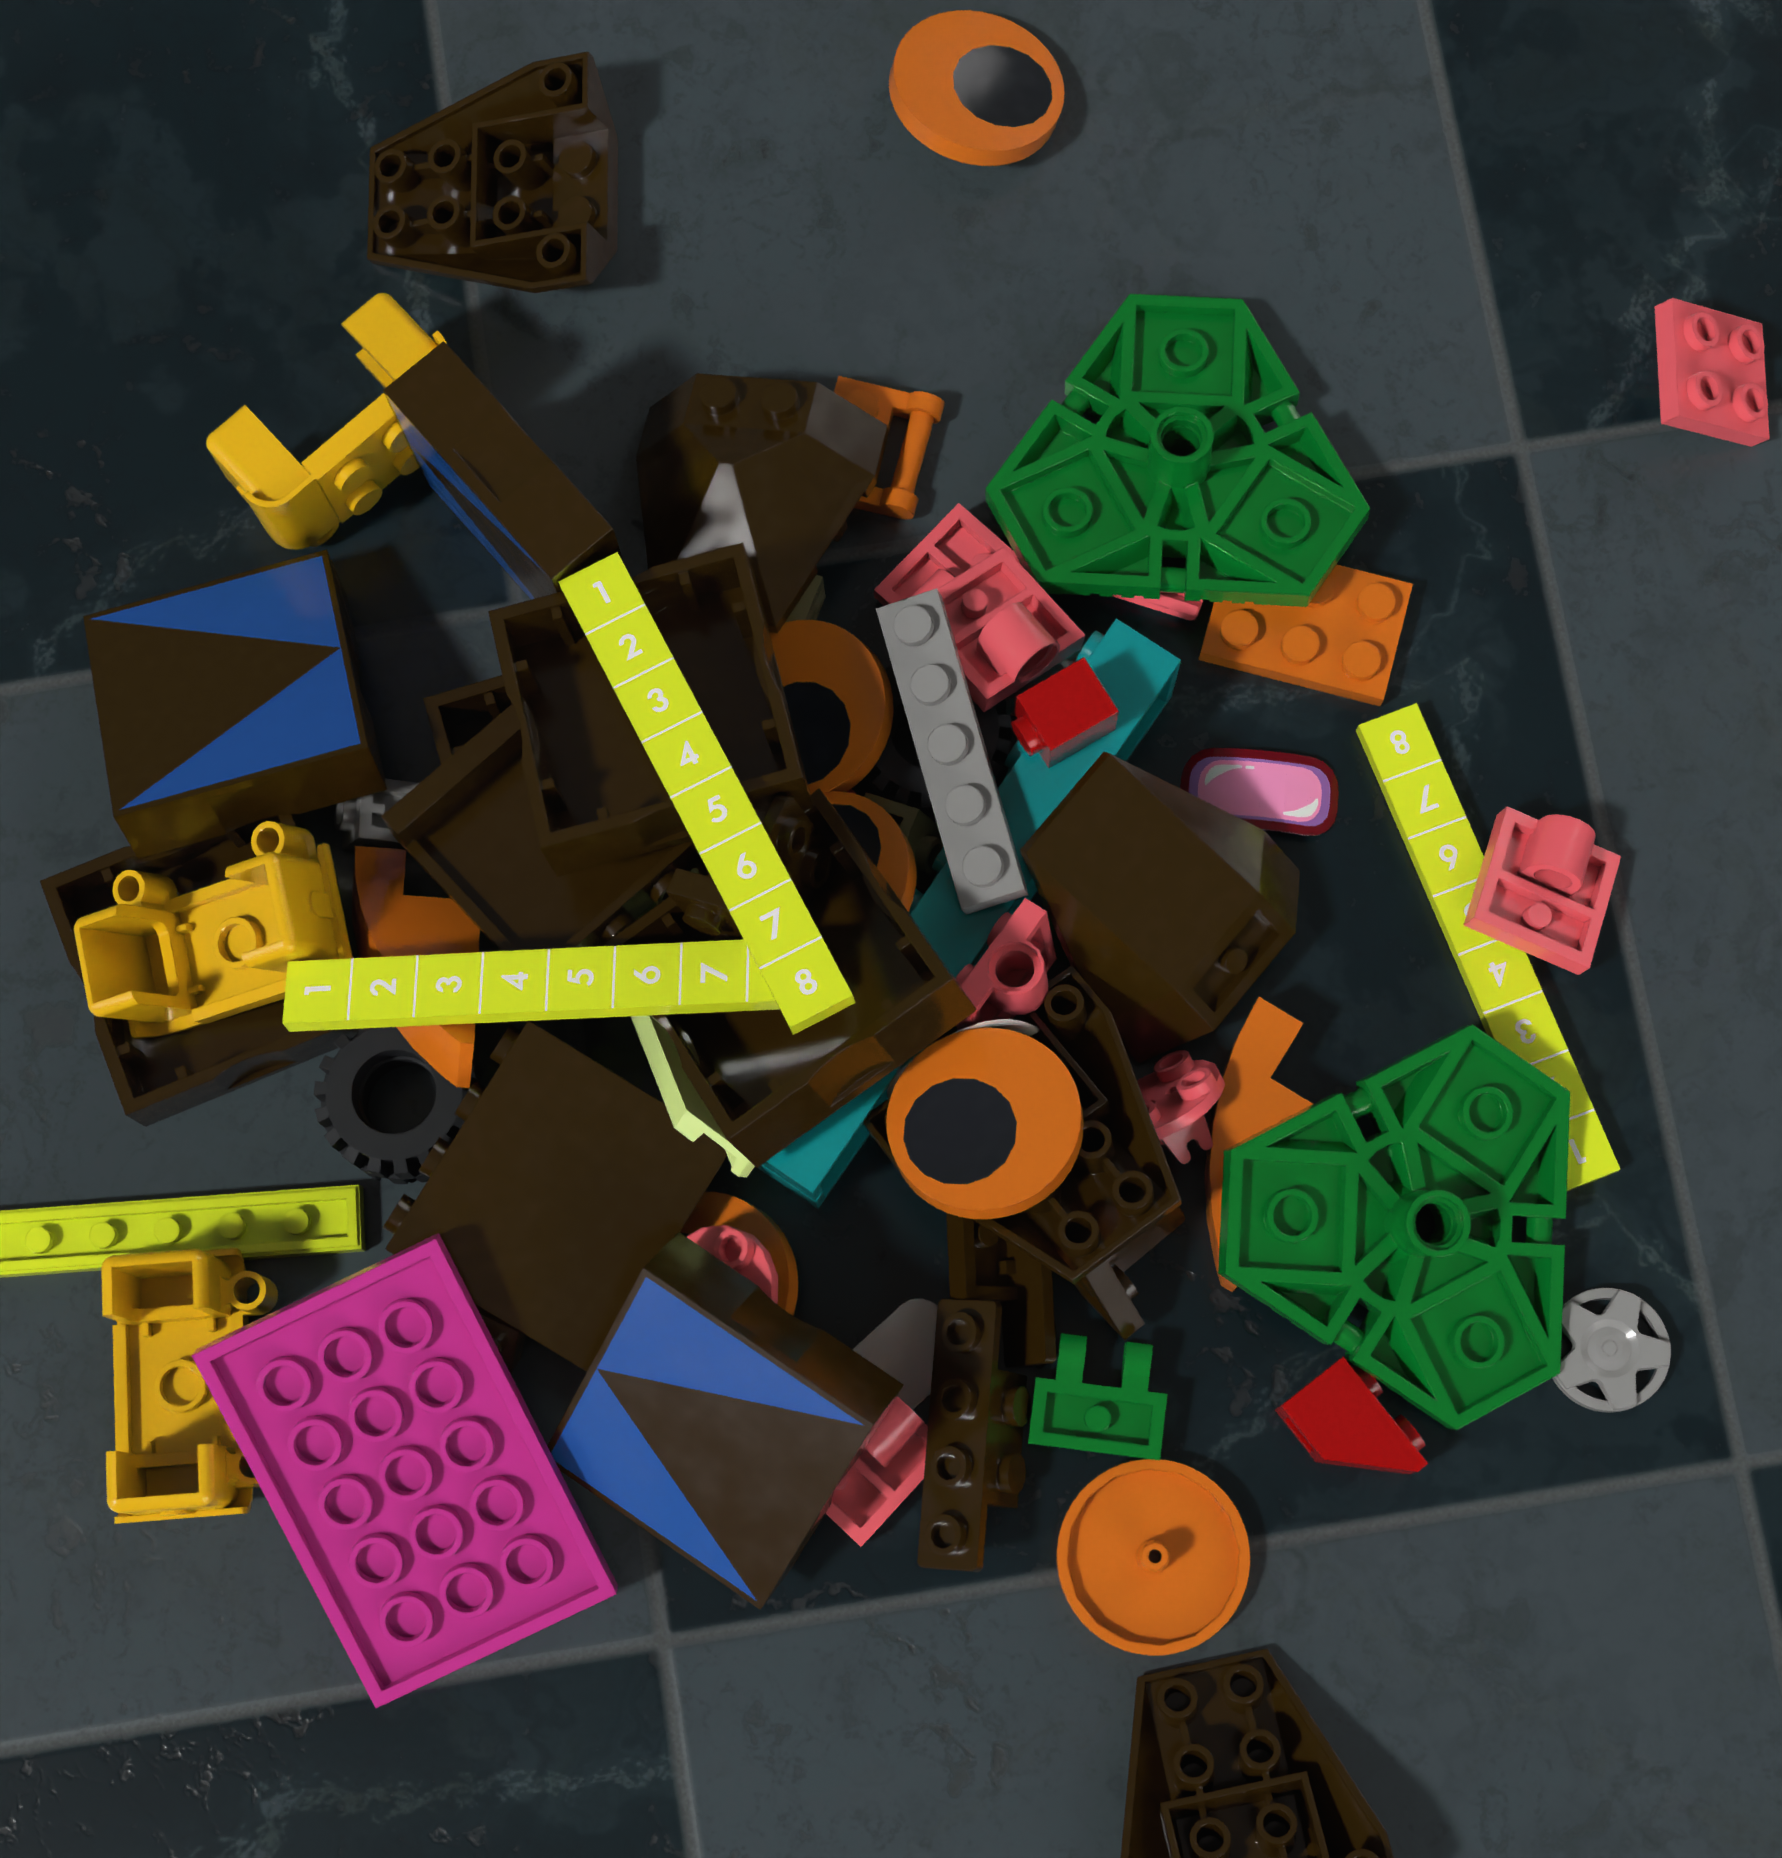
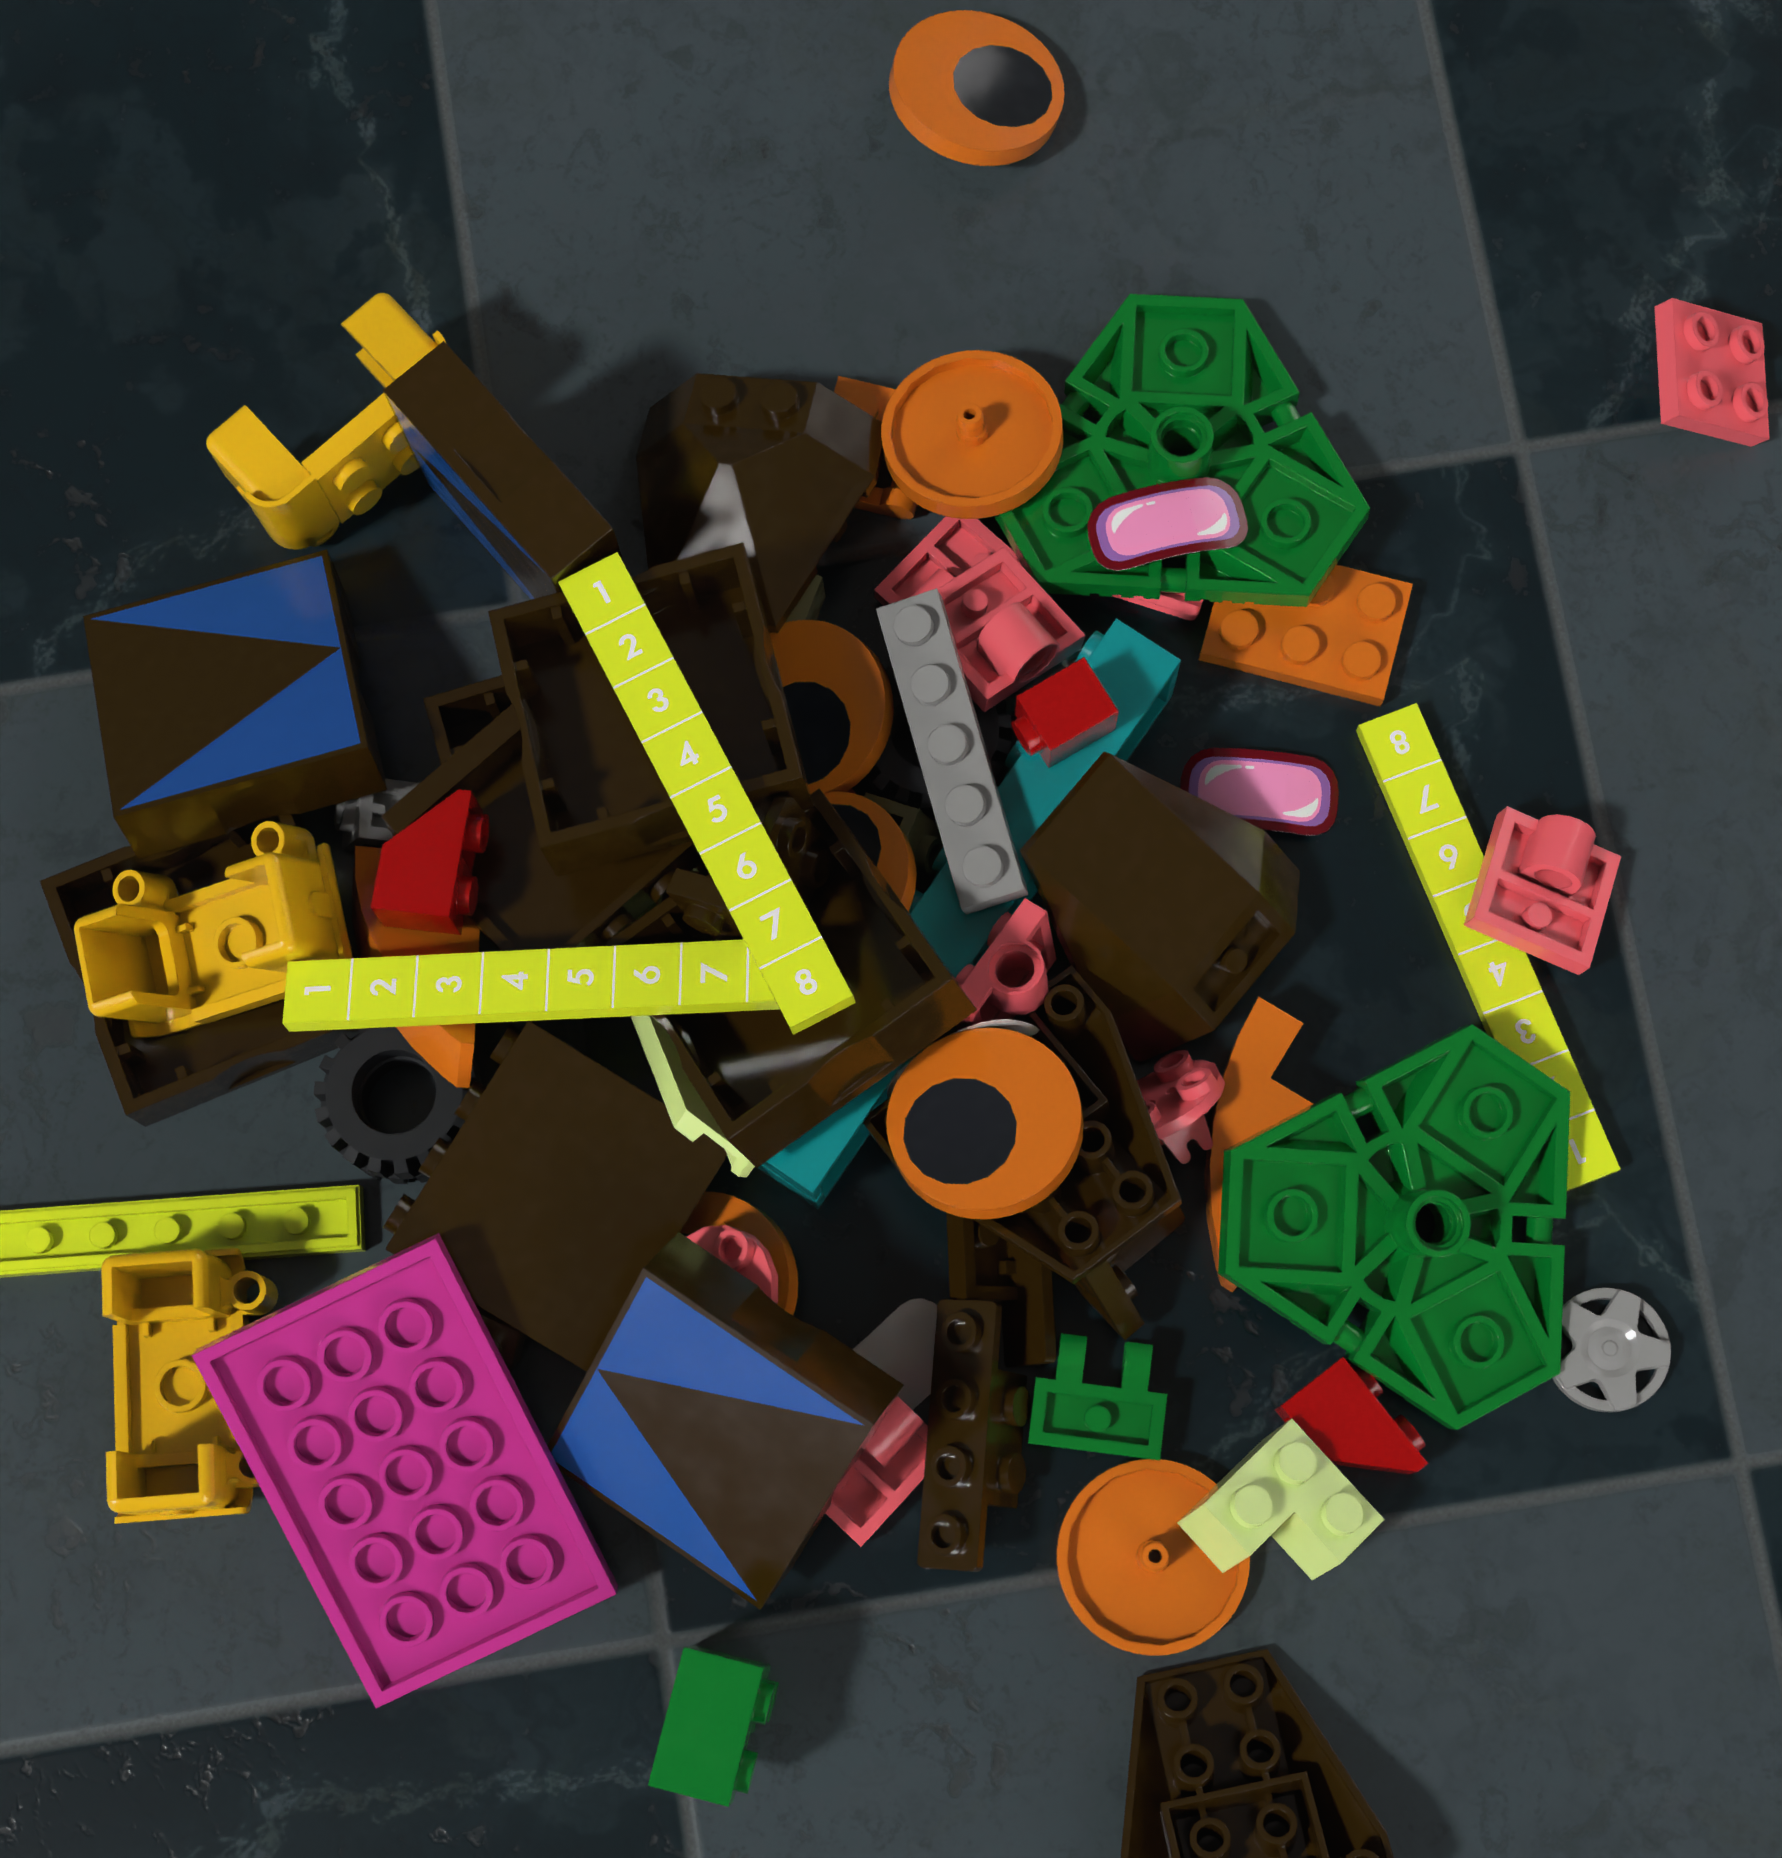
(428, 868): none -> red slope
(503, 183): dark brown wedge -> none
(710, 1723): none -> green brick
(972, 434): none -> orange piece
(1166, 522): none -> sticker
(1286, 1493): none -> yellowish green brick

